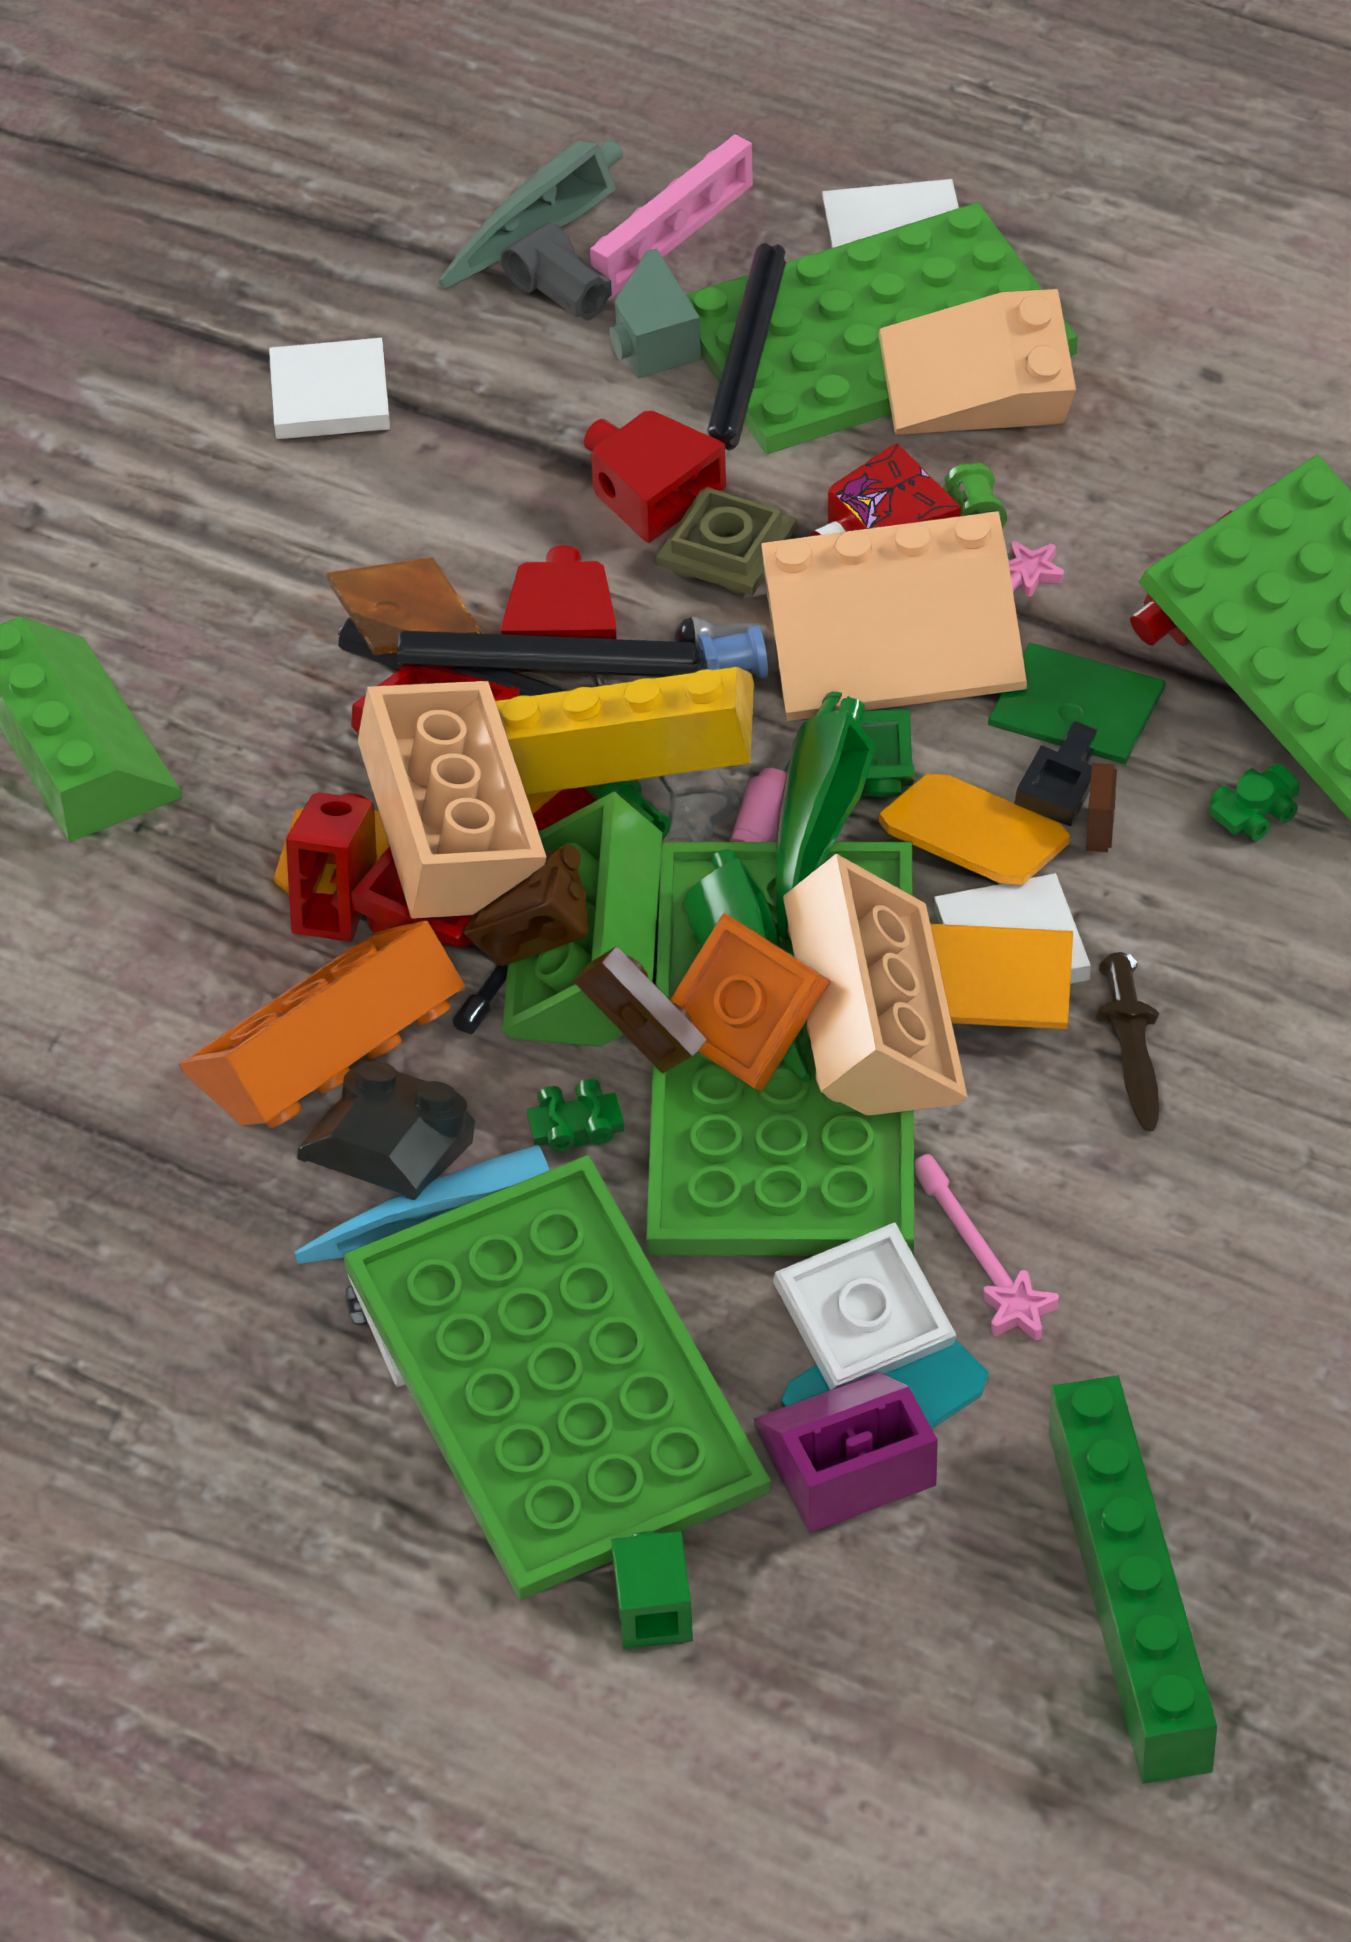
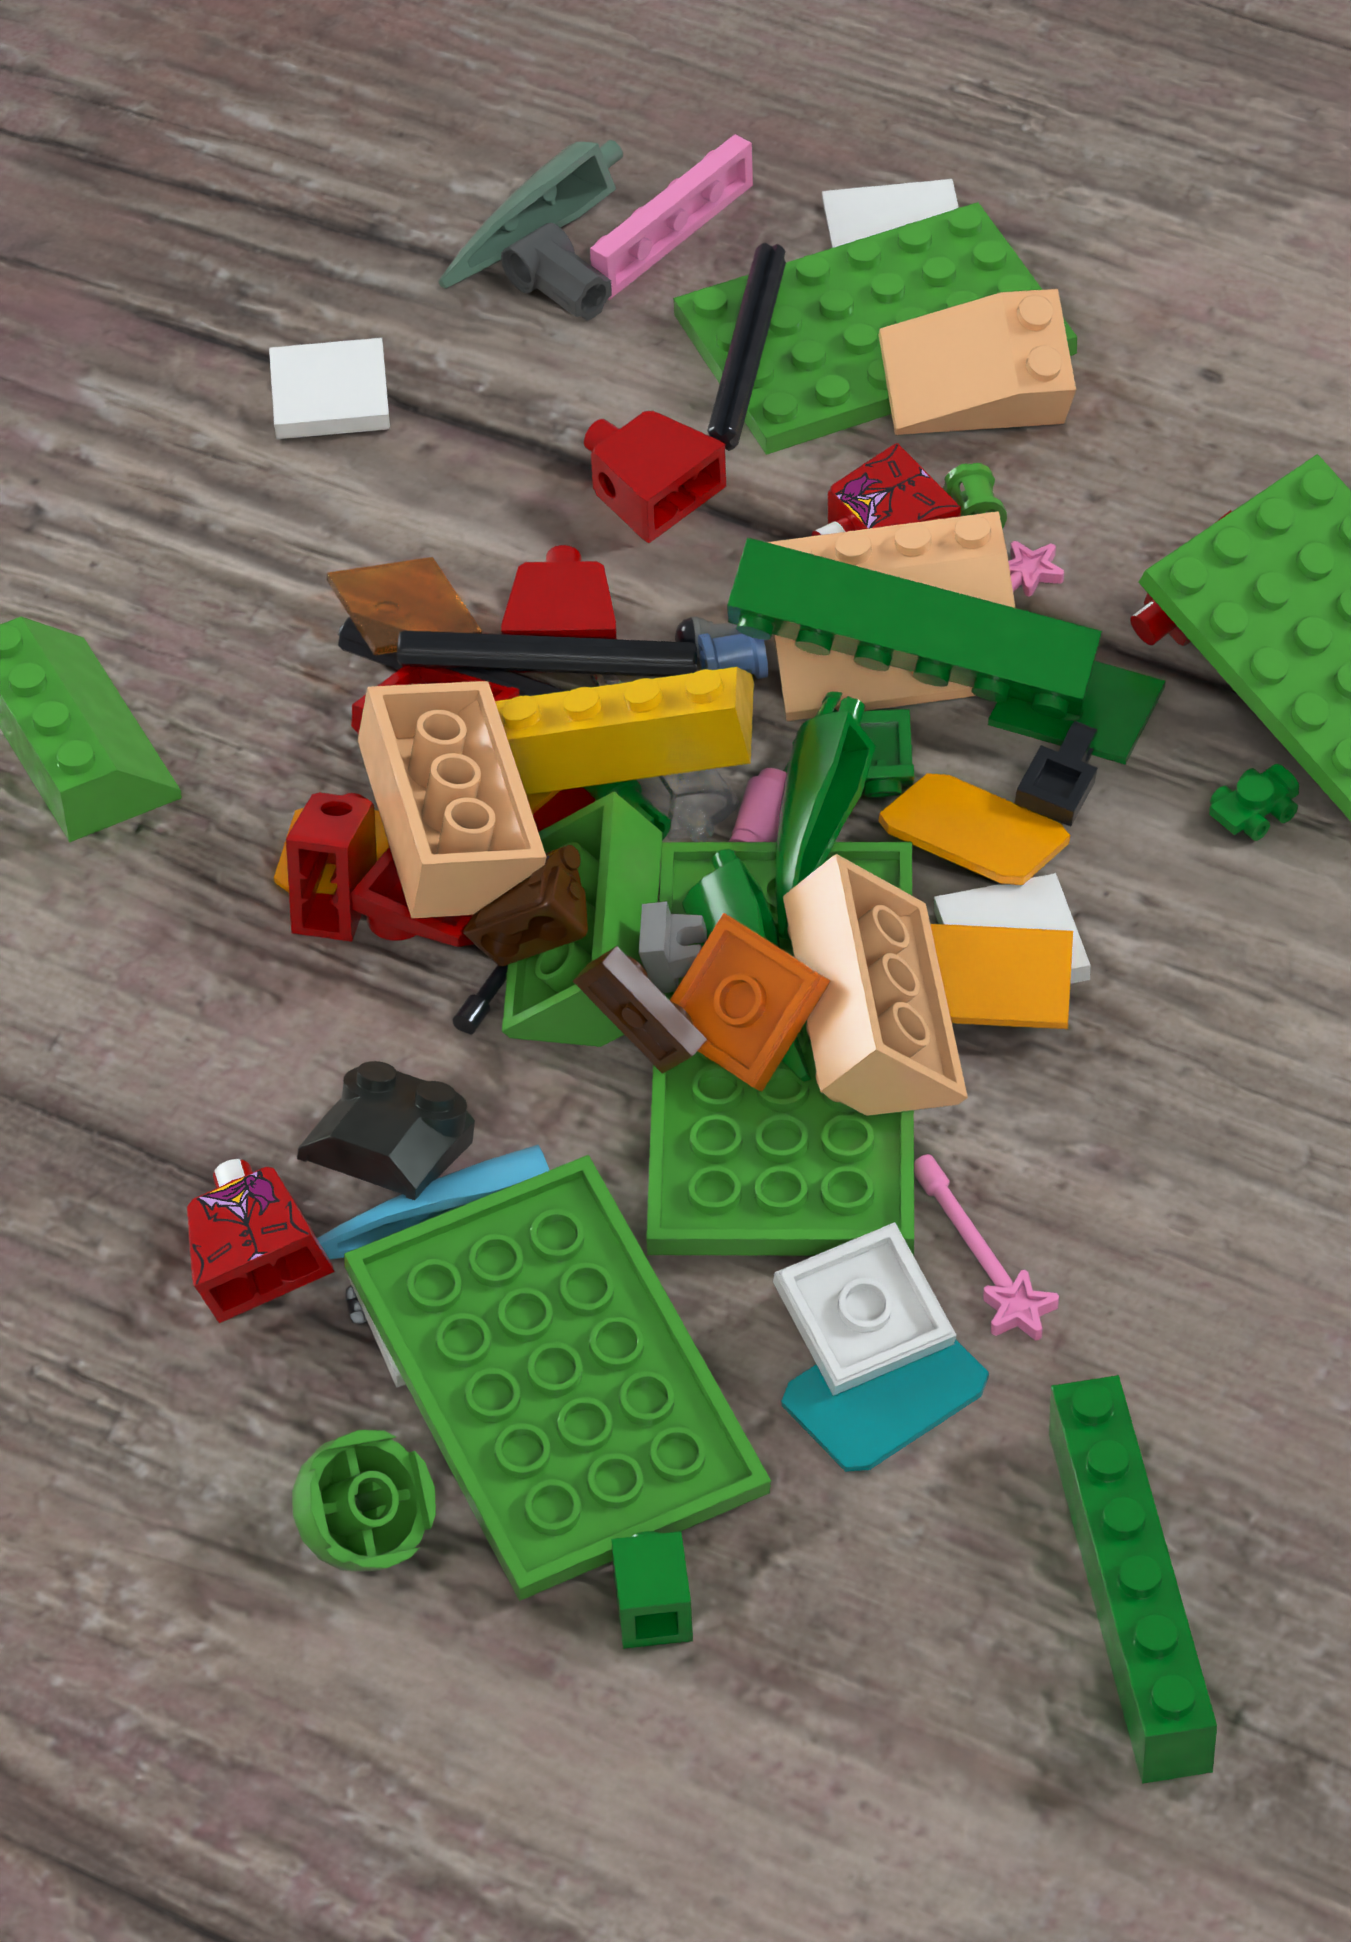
(250, 1241): none -> red torso
(326, 1025): orange slope -> none
(363, 1501): none -> bright green cylinder
(575, 1122): green piece -> none
(655, 320): sand green slope -> none
(666, 942): none -> light grey tile
(703, 552): olive piece -> none
(851, 1449): magenta slope -> none
(912, 628): none -> green brick
(1101, 807): reddish brown tile -> none
(1130, 1023): dark brown sword -> none

